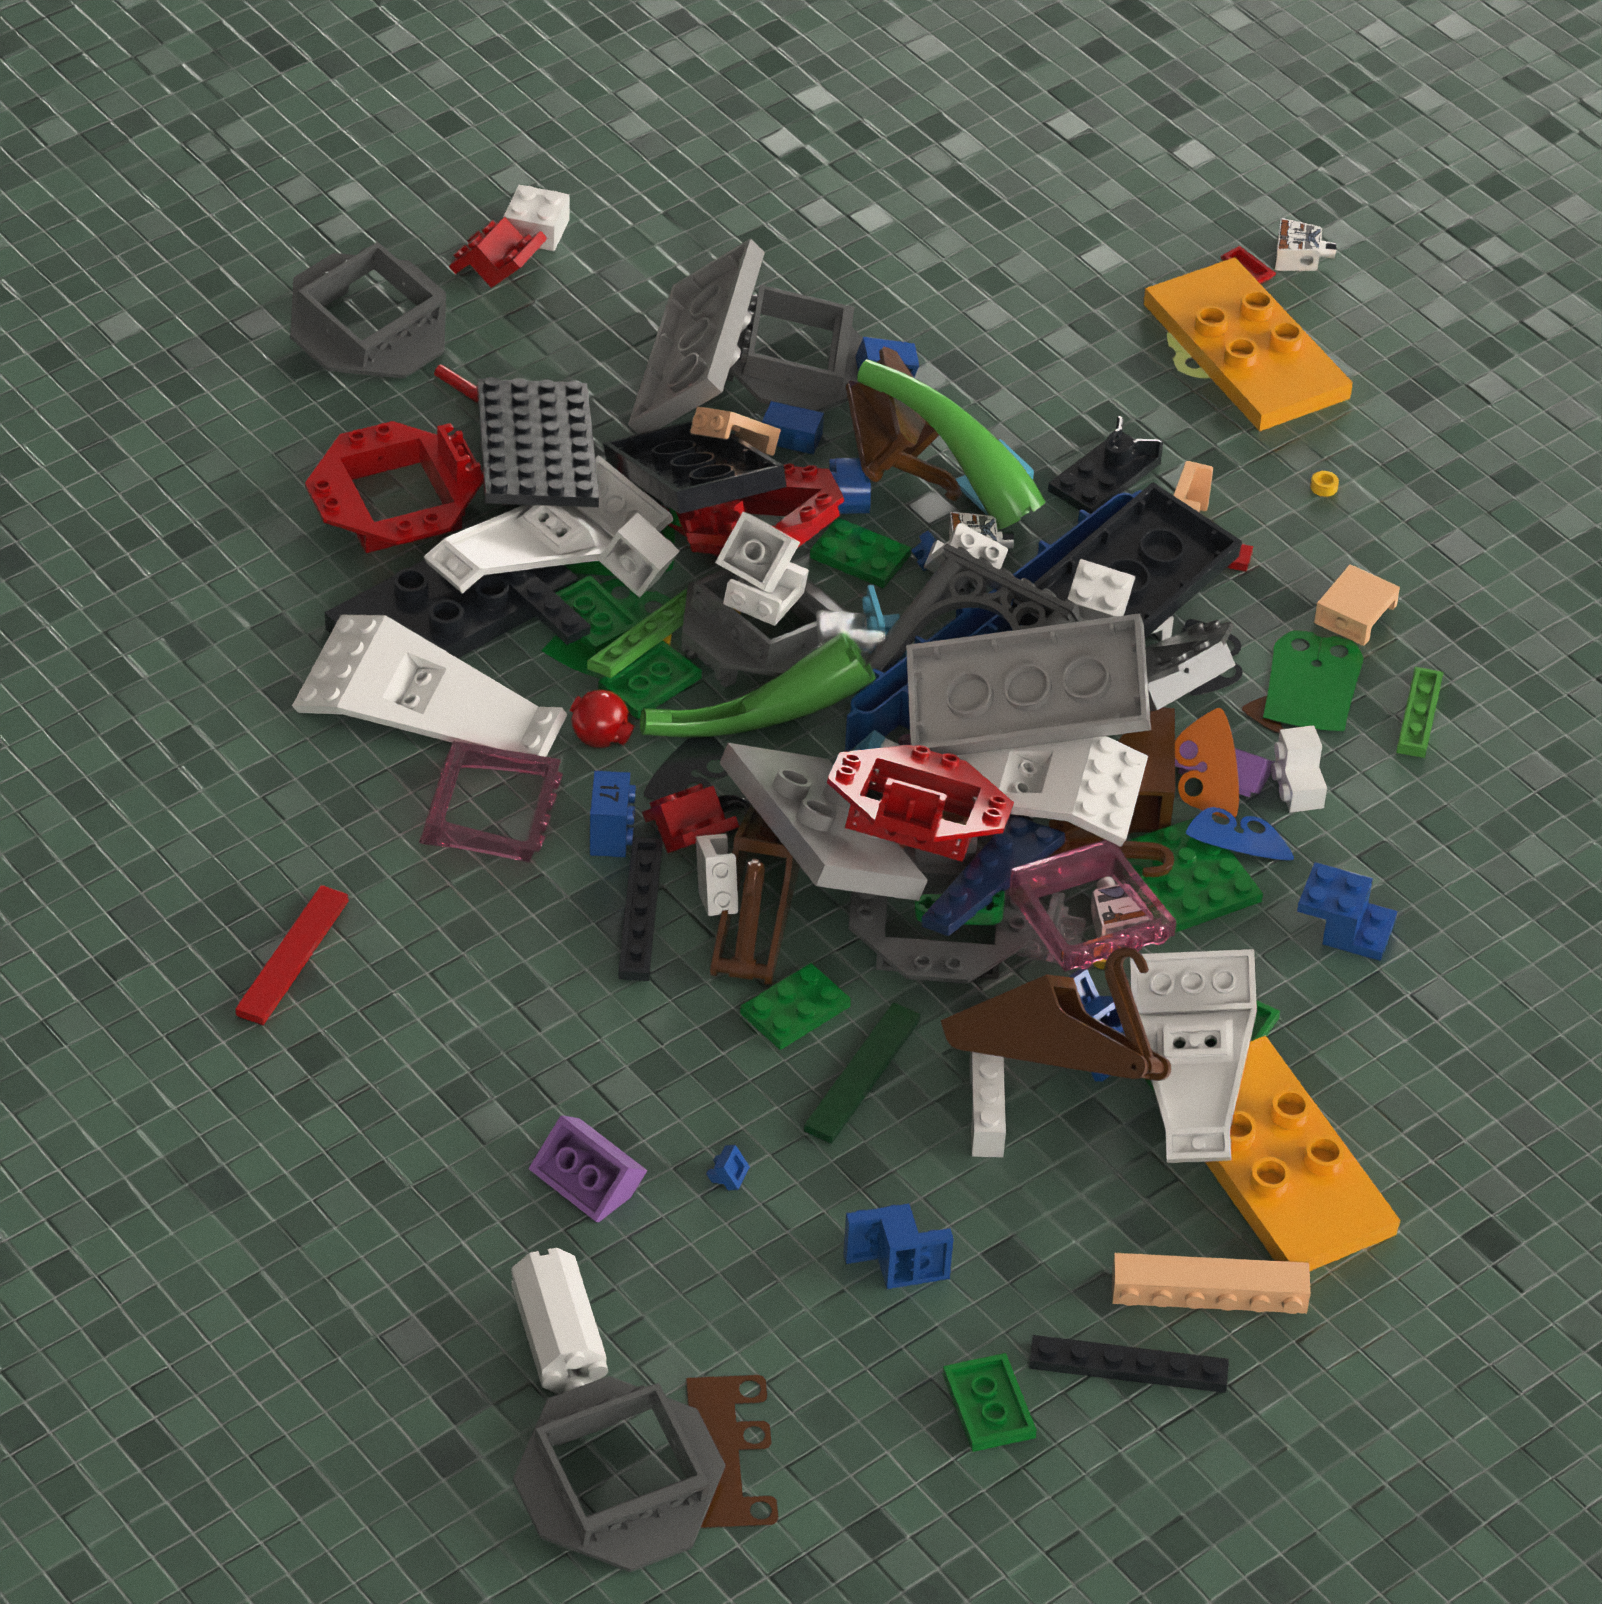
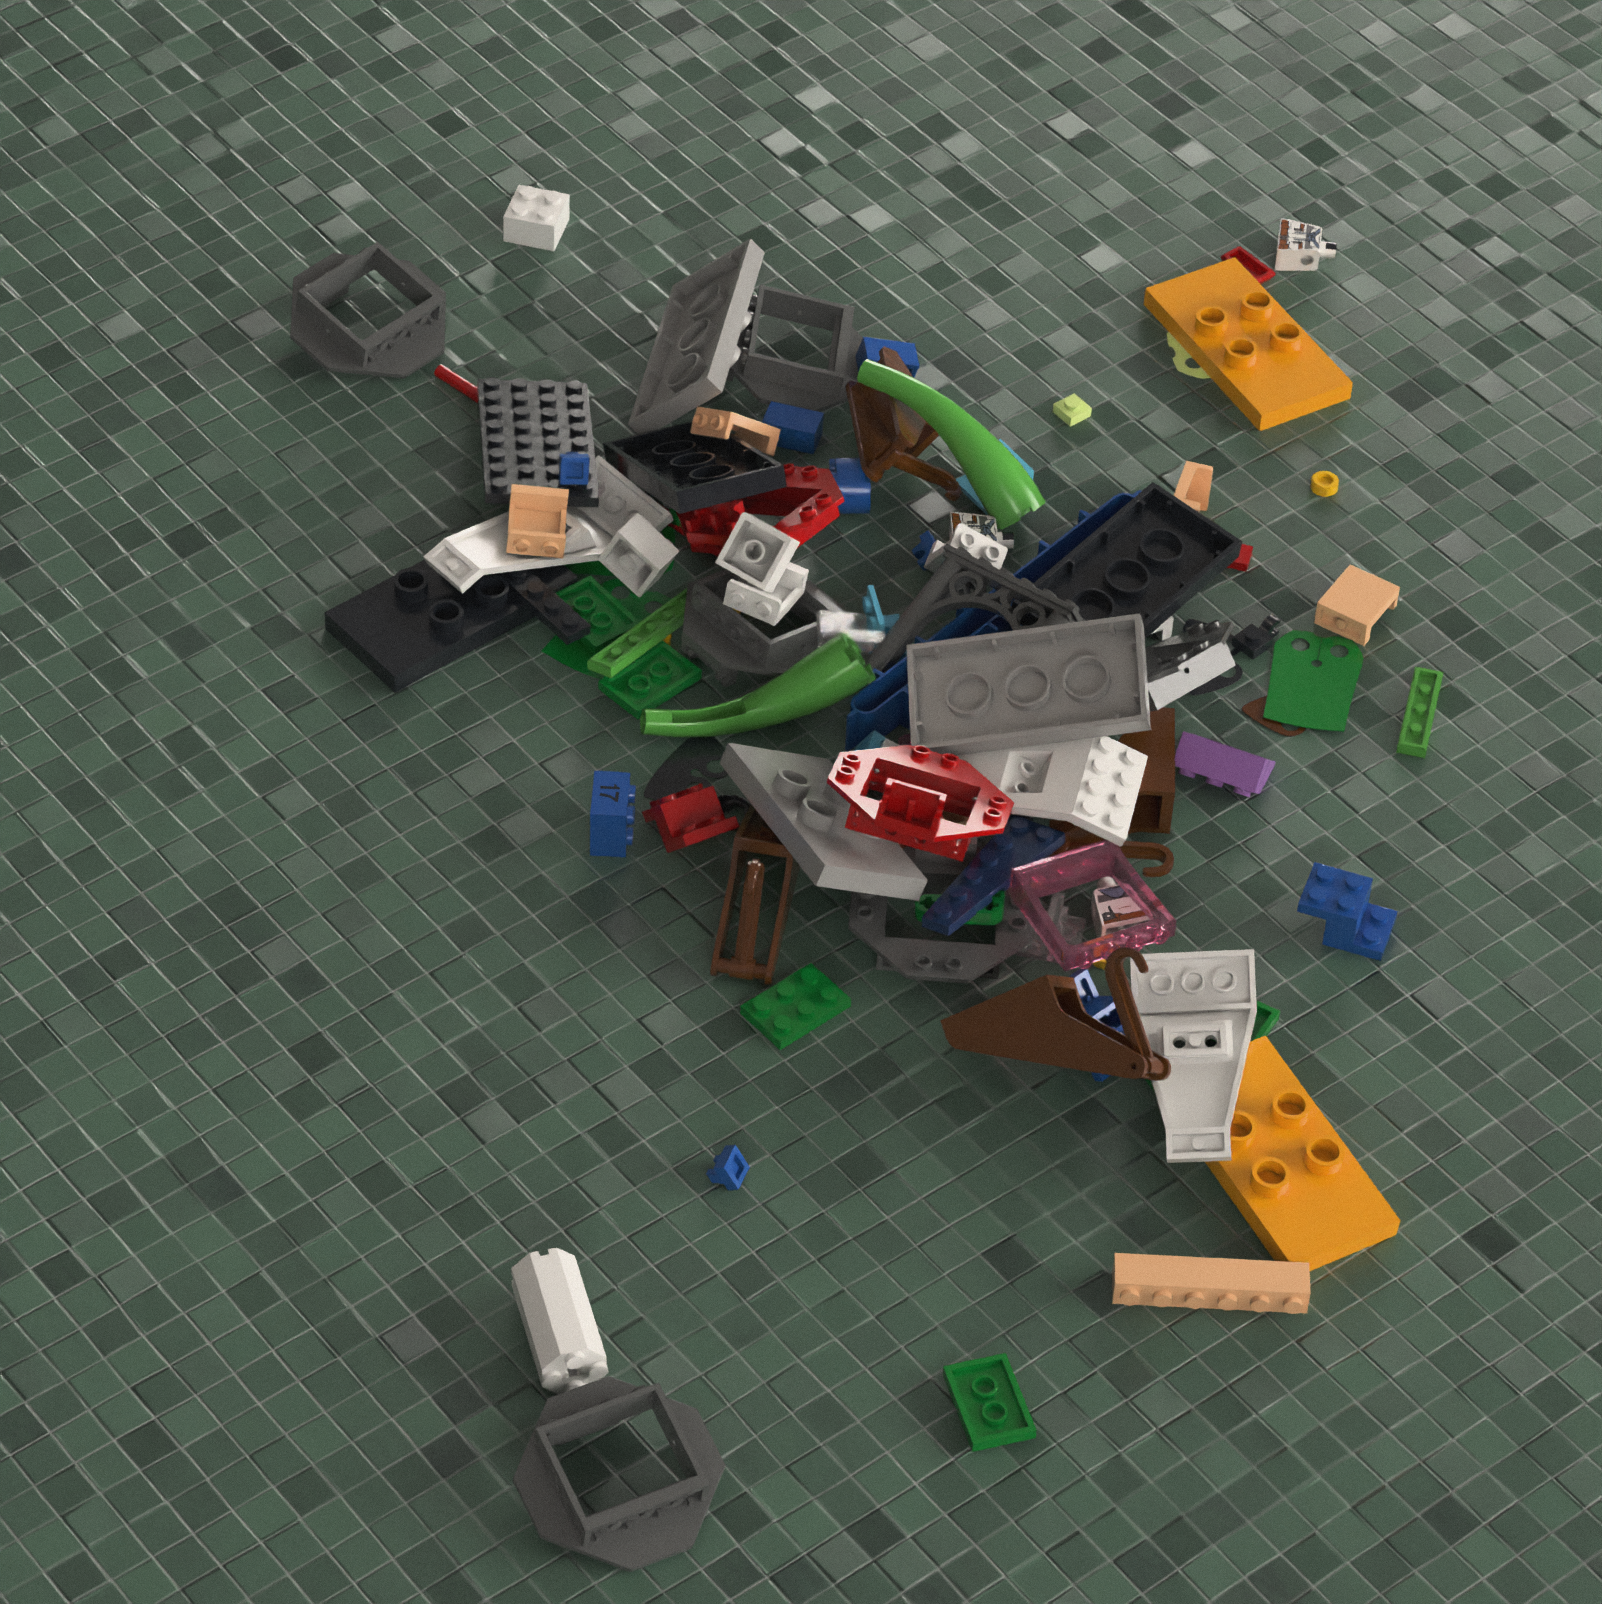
(291, 955): red tile -> none
(385, 448): red hinge -> none
(405, 682): white wing -> none
(460, 755): clear pink windscreen -> none
(496, 251): red bracket -> none
(537, 521): none -> light nougat panel
(573, 469): none -> blue tile
(586, 1168): medium lavender slope -> none
(601, 719): red brick -> none
(640, 909): black plate -> none
(716, 874): white panel -> none
(716, 1404): reddish brown piece -> none
(860, 552): green plate -> none
(862, 1073): dark green tile -> none
(901, 1250): blue bracket -> none
(988, 1105): white arch -> none
(1072, 410): none -> yellowish green plate
(1100, 591): white brick -> none
(1107, 470): black plate -> none
(1129, 1363): black plate -> none
(1203, 879): green plate -> none
(1217, 750): orange piece -> none
(1255, 640): none -> black plate
(1265, 844): blue piece -> none
(1298, 769): white brick -> none

